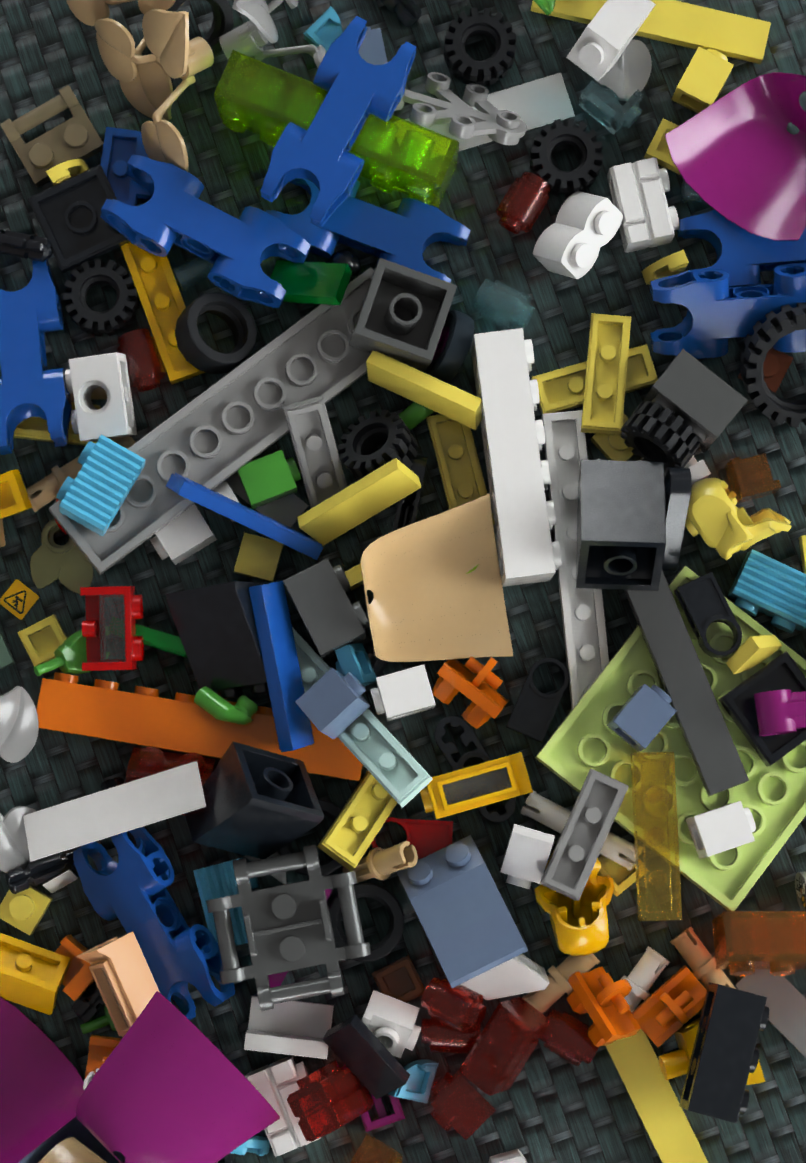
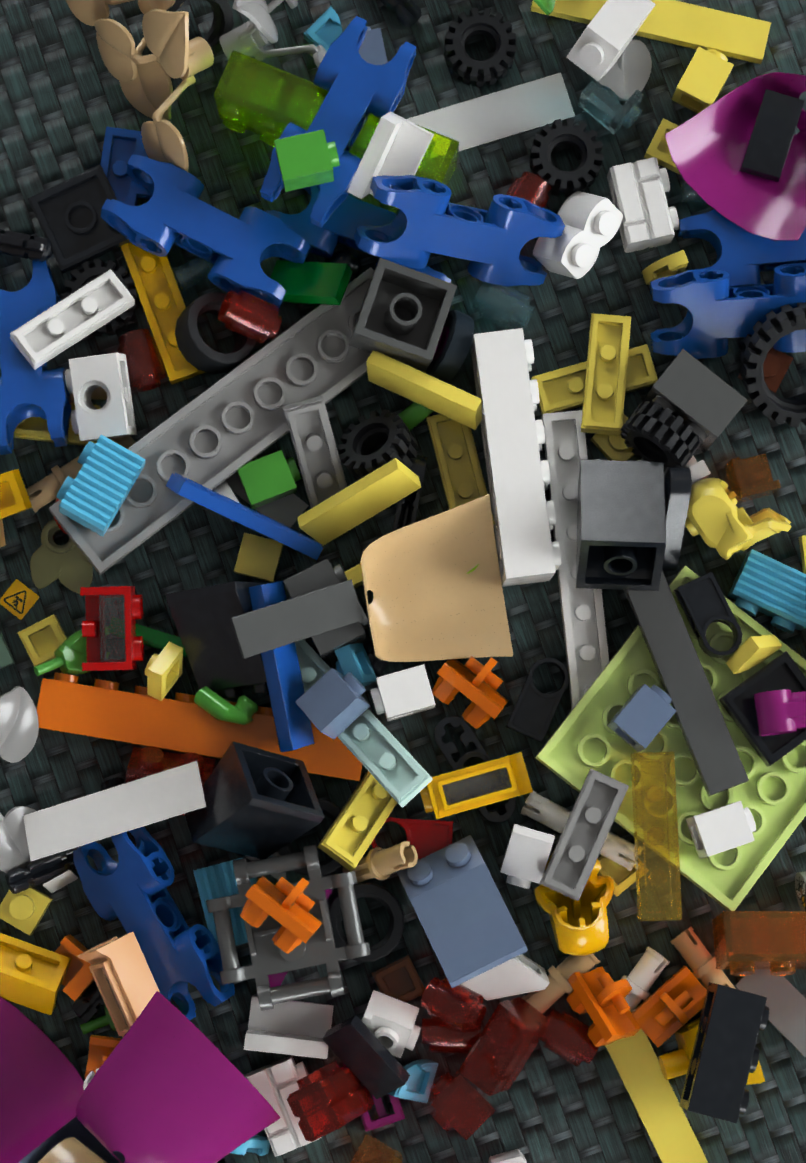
(66, 170): light yellow tile -> none
(68, 141): dark tan plate -> none
(72, 319): none -> white tile
(164, 670): none -> light yellow plate
(183, 536): white brick -> none
(250, 316): none -> clear red brick
(287, 906): none -> orange hips
(296, 618): none -> dark grey tile
(306, 160): none -> bright green brick
(392, 151): none -> white panel
(434, 225): none -> blue piece
(501, 126): light grey plant -> none
(772, 135): none -> black slope

